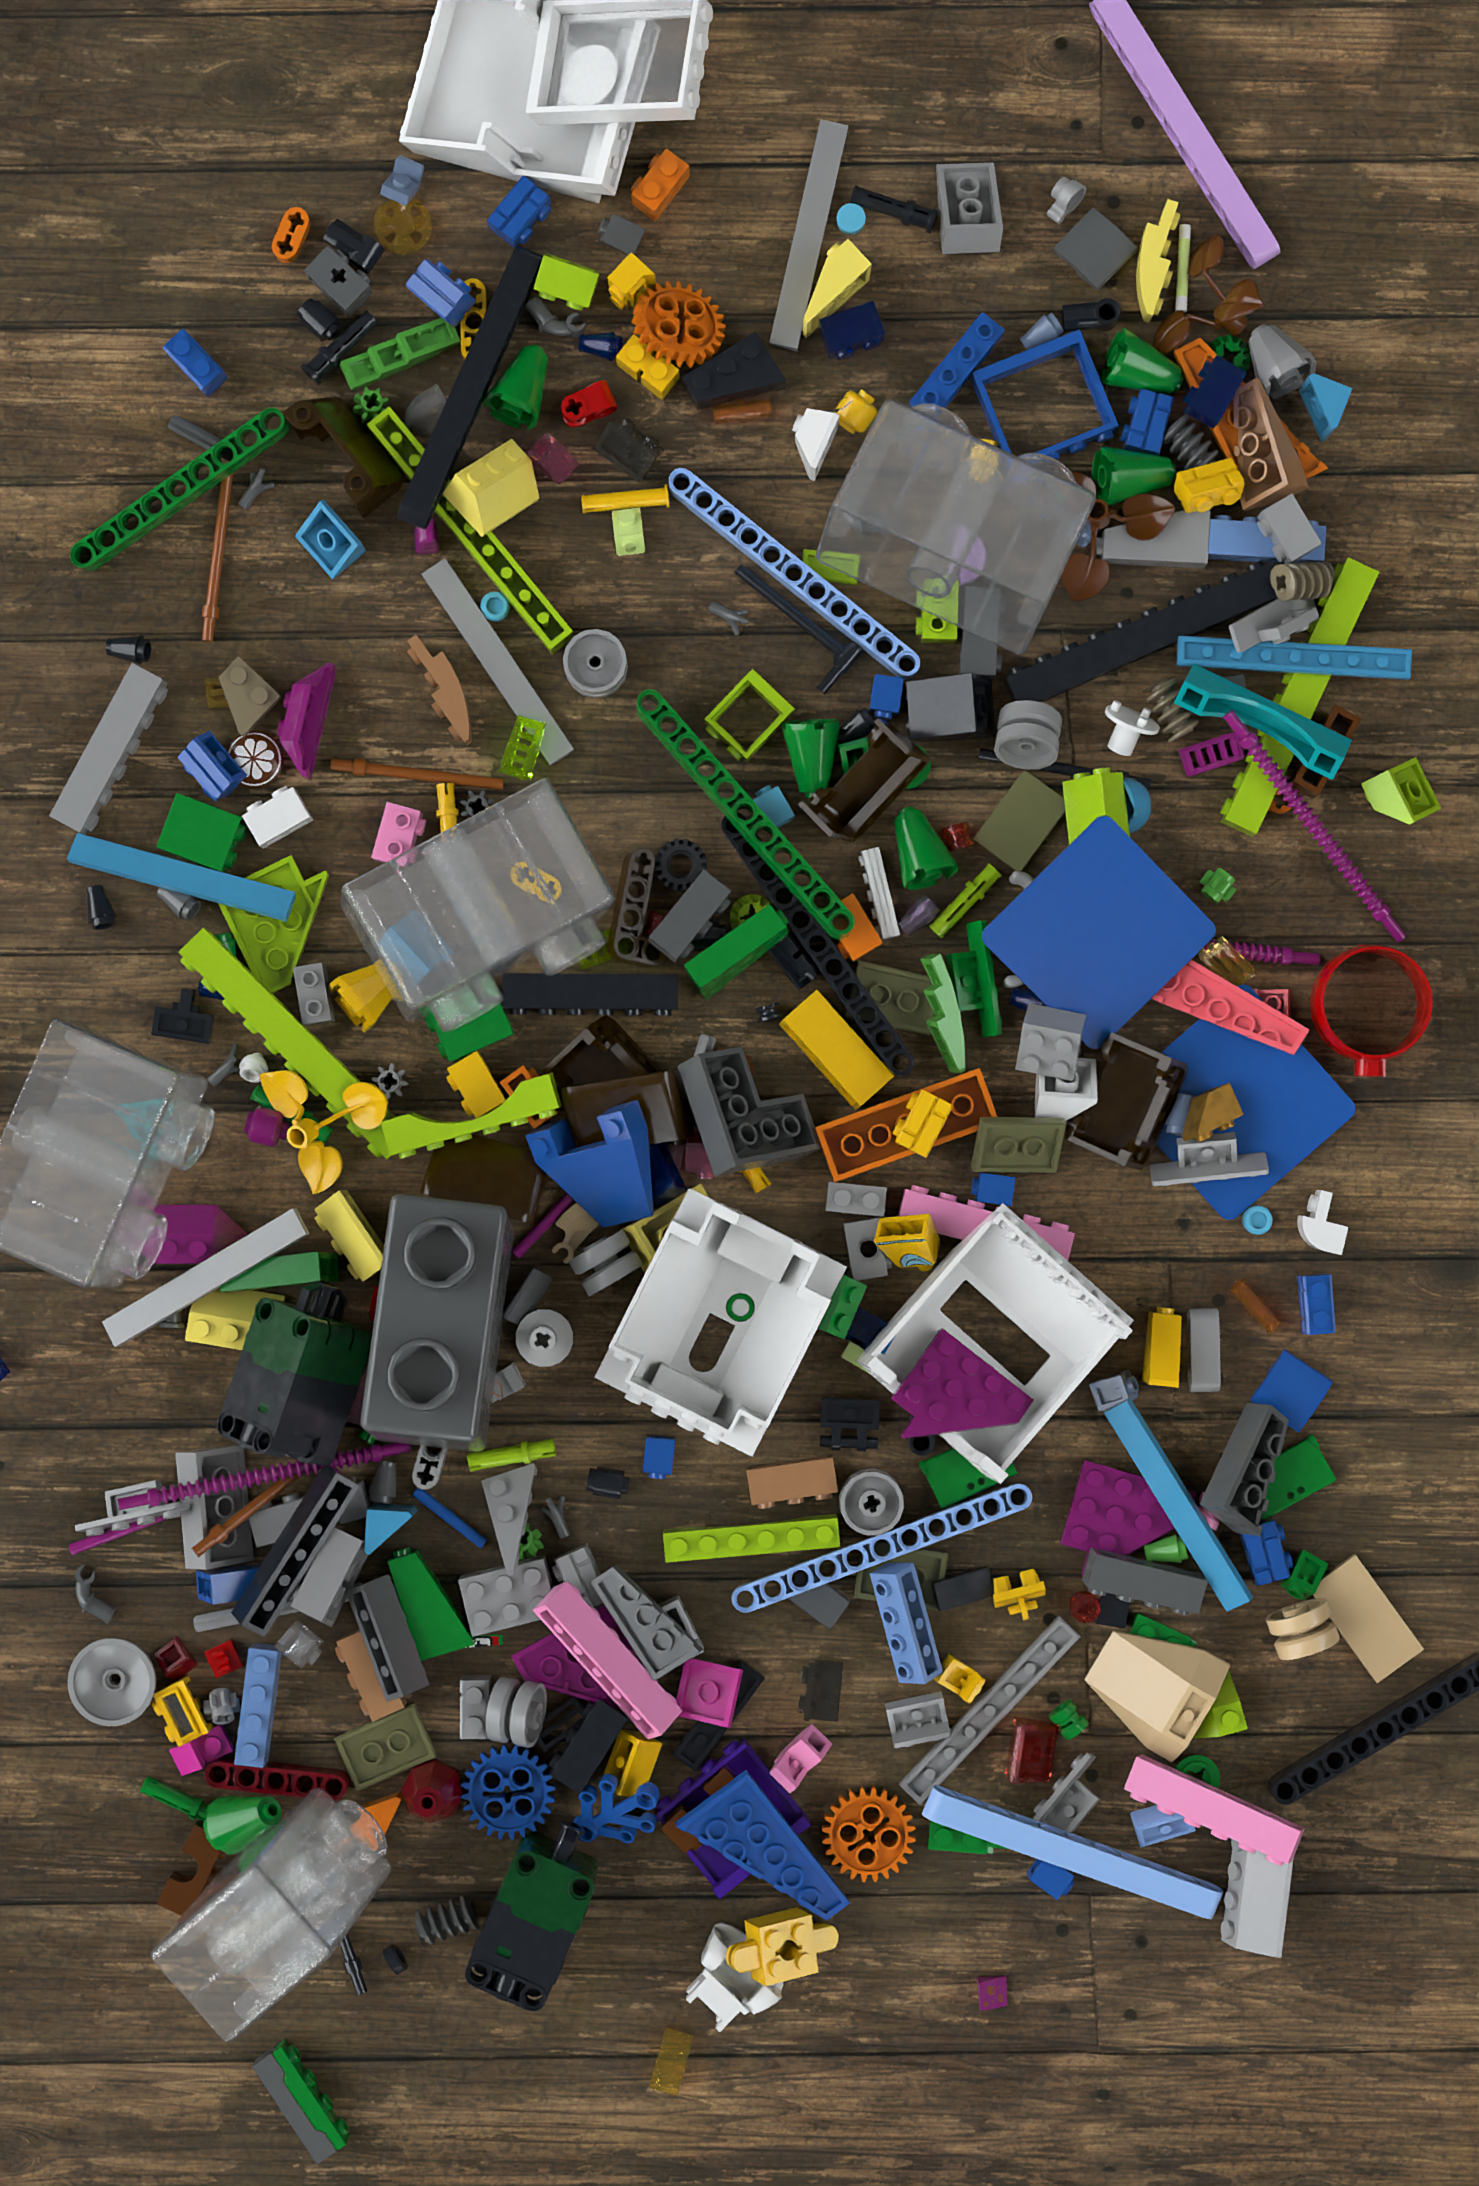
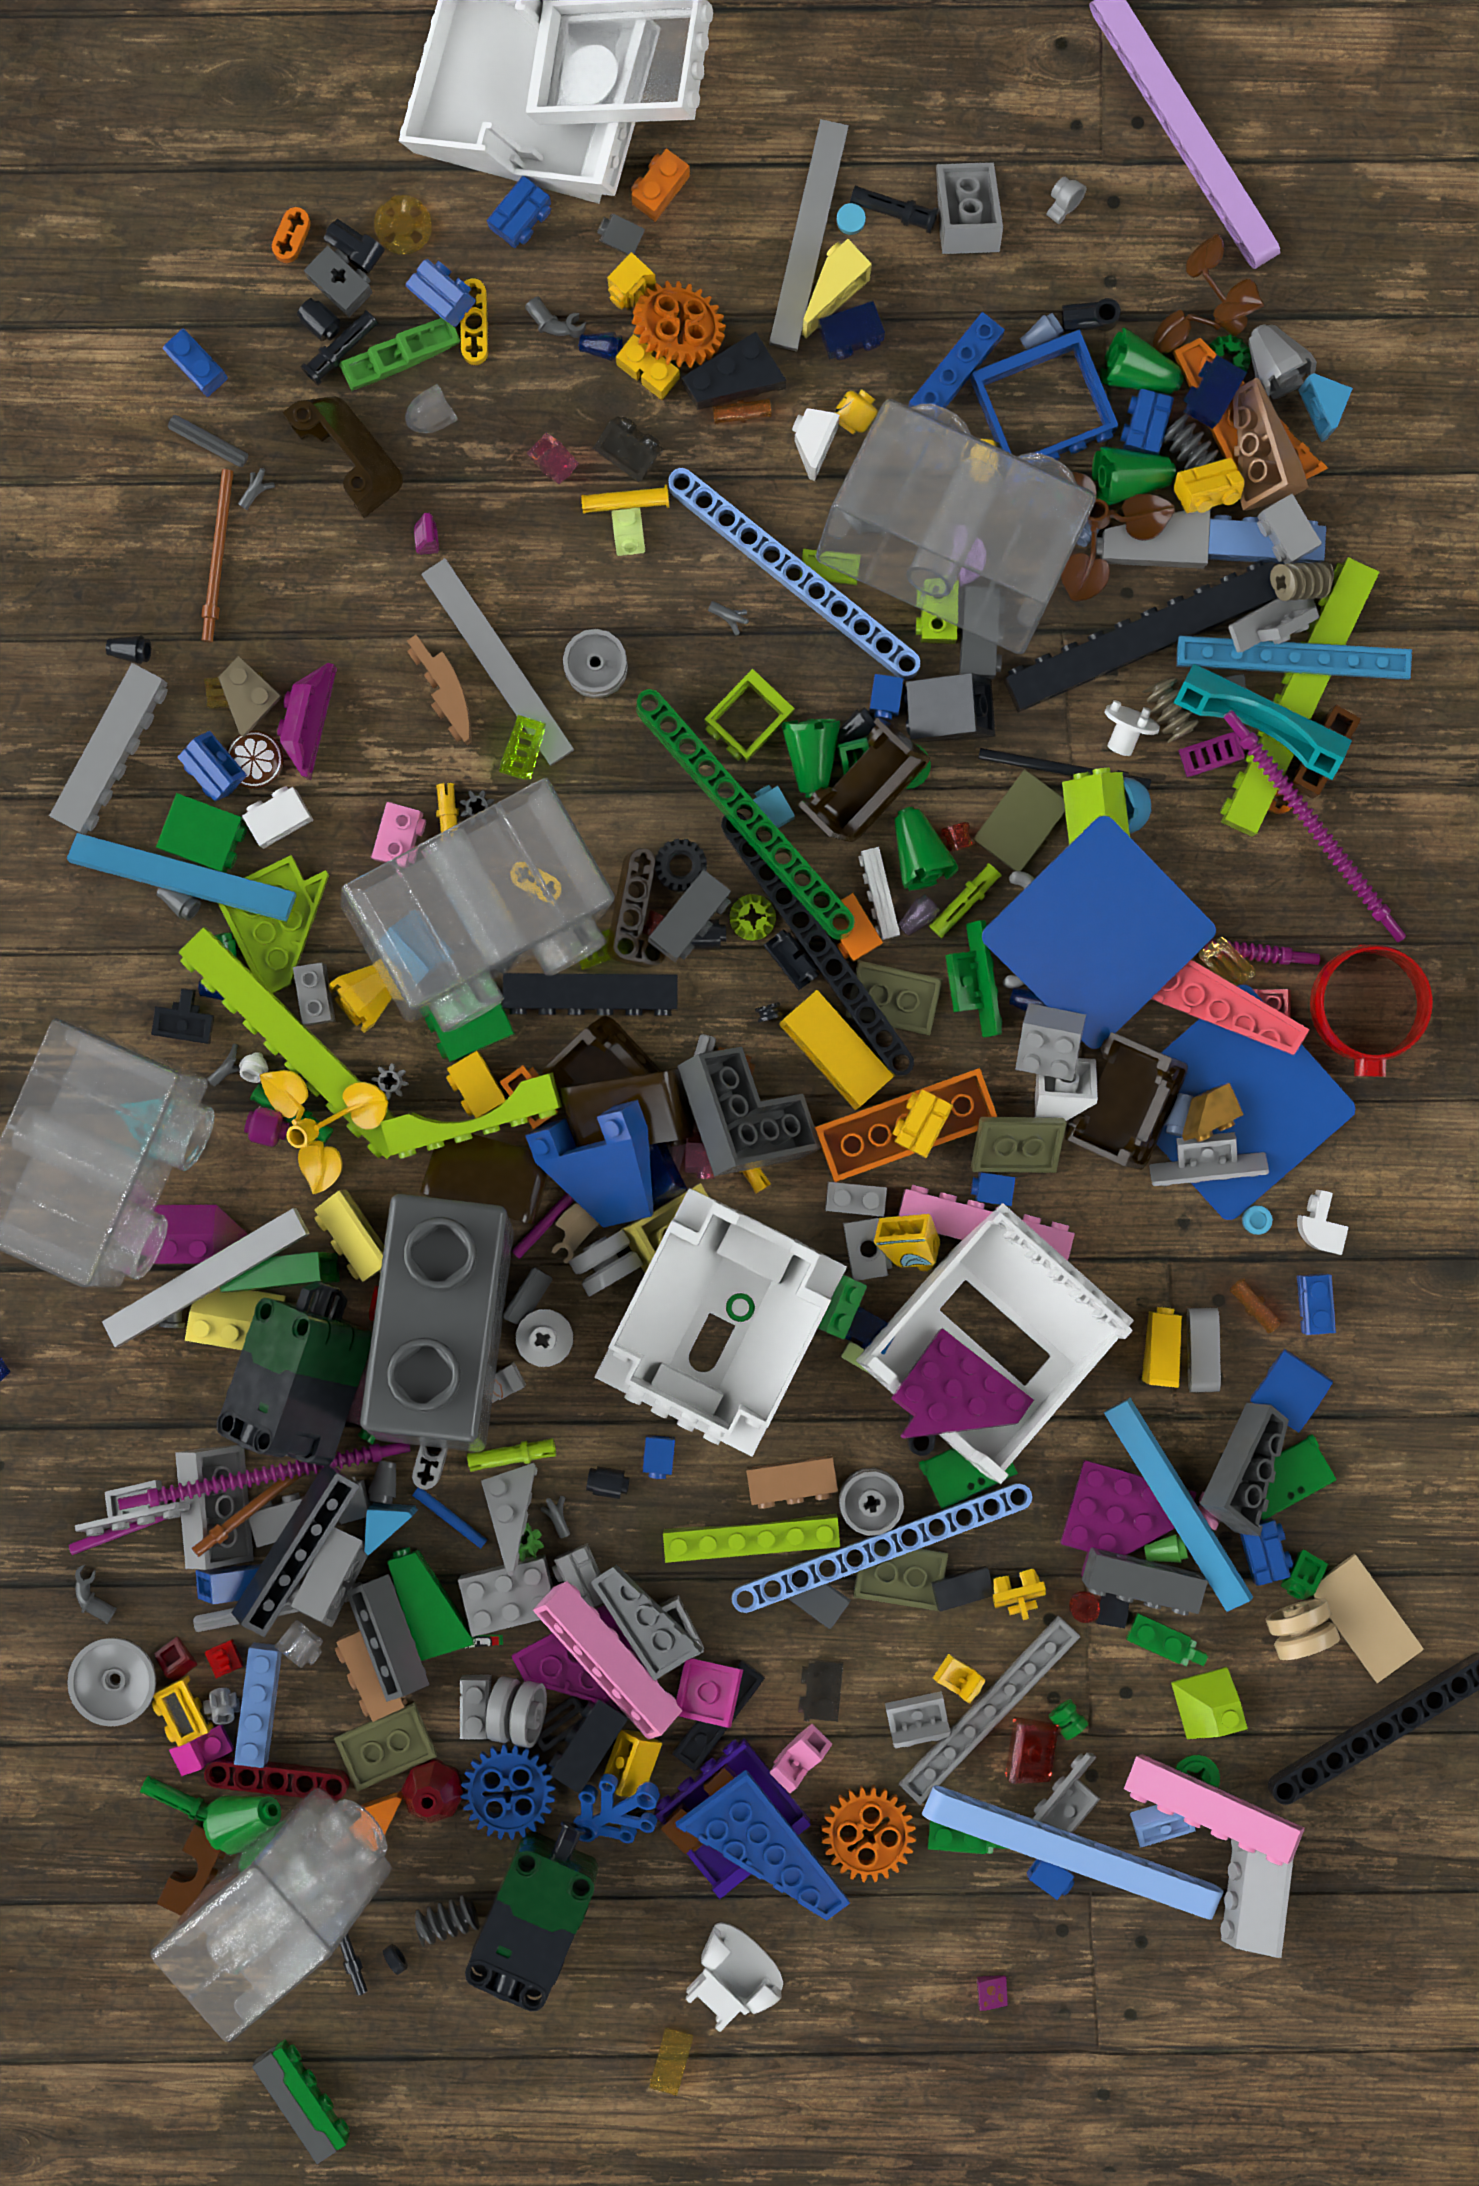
(100, 910): black cone -> none
(165, 490): green beam -> none
(329, 540): dark azure slope -> none
(361, 767): dark orange bar -> none
(364, 400): bright green gear -> none
(403, 181): sand blue bracket -> none
(470, 388): black beam -> none
(485, 550): lime brick -> none
(494, 488): light yellow slope -> none
(495, 606): medium azure tile -> none
(519, 390): green cone -> none
(566, 281): lime brick -> none
(592, 402): red piece -> none
(736, 951): green slope -> none
(781, 1946): yellow brick -> none
(844, 655): black bar -> none
(850, 1414): black plate -> none
(906, 1623): medium blue brick -> none
(946, 1024): bright green slope -> none
(1028, 734): light grey wheel -> none
(1095, 249): dark grey slope -> none
(1114, 1389): sand blue bracket -> none
(1151, 269): light yellow slope -> none
(1157, 1688): tan wedge -> none
(1182, 267): yellowish green bar -> none
(1217, 885): bright green gear -> none
(1402, 793): lime slope -> none

